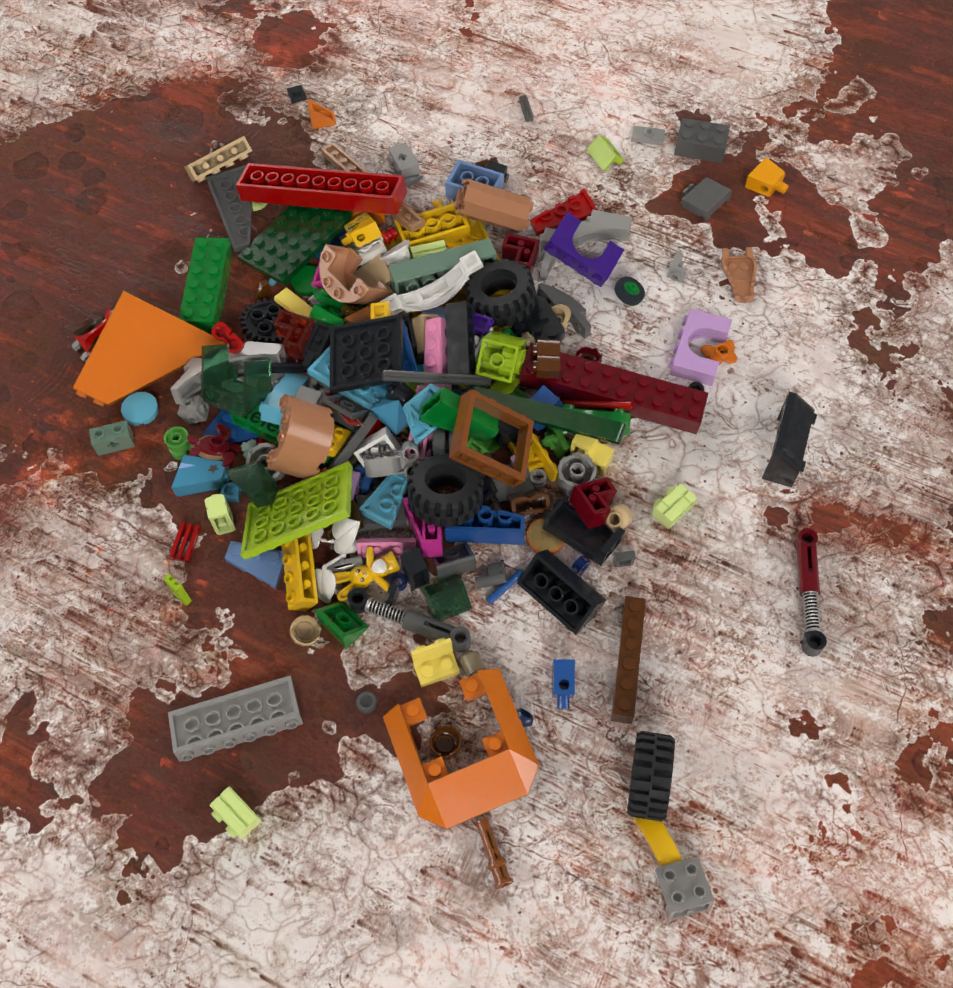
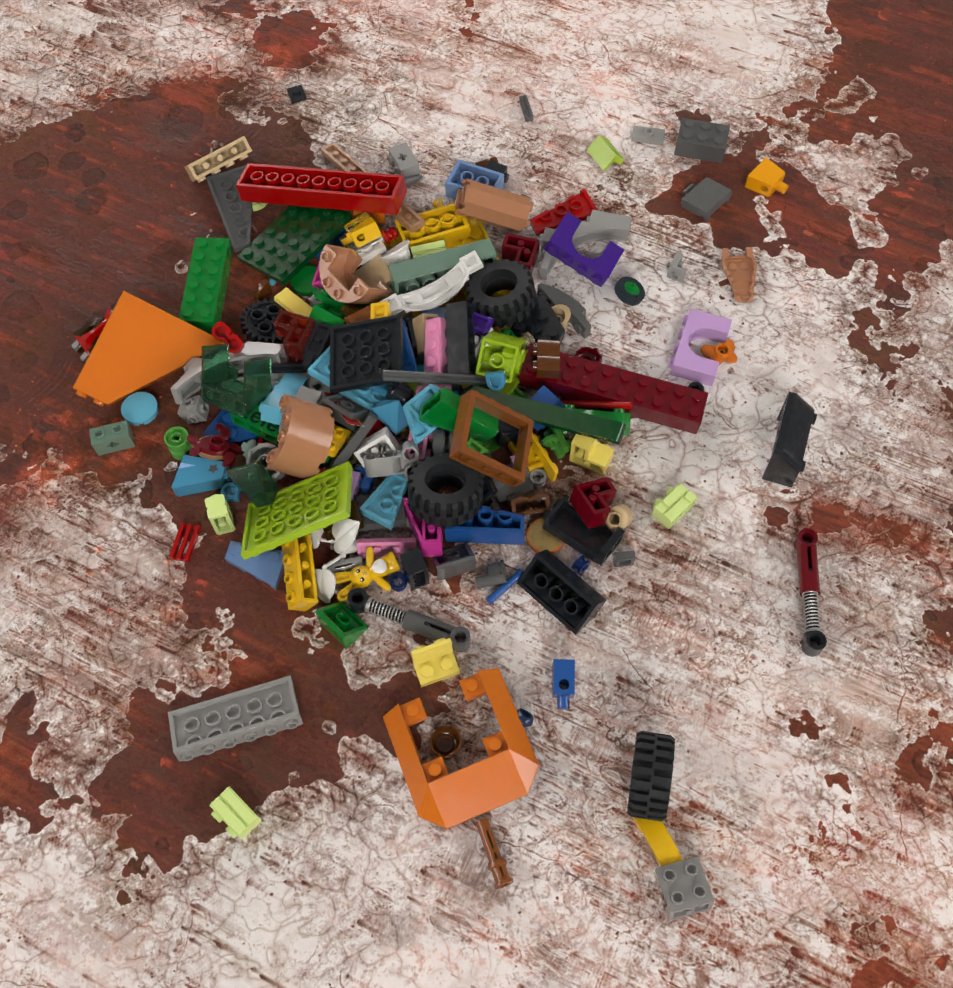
(177, 589): lime tile -> none
(305, 630): tan hair -> none
(320, 115): orange slope -> none
(366, 702): dark grey tile -> none
(394, 593): black tile -> none
(446, 598): clear green slope -> none
(471, 662): dark tan brick -> none
(496, 380): none -> dark azure tile
(575, 470): light grey brick -> none
(628, 660): reddish brown arch -> none

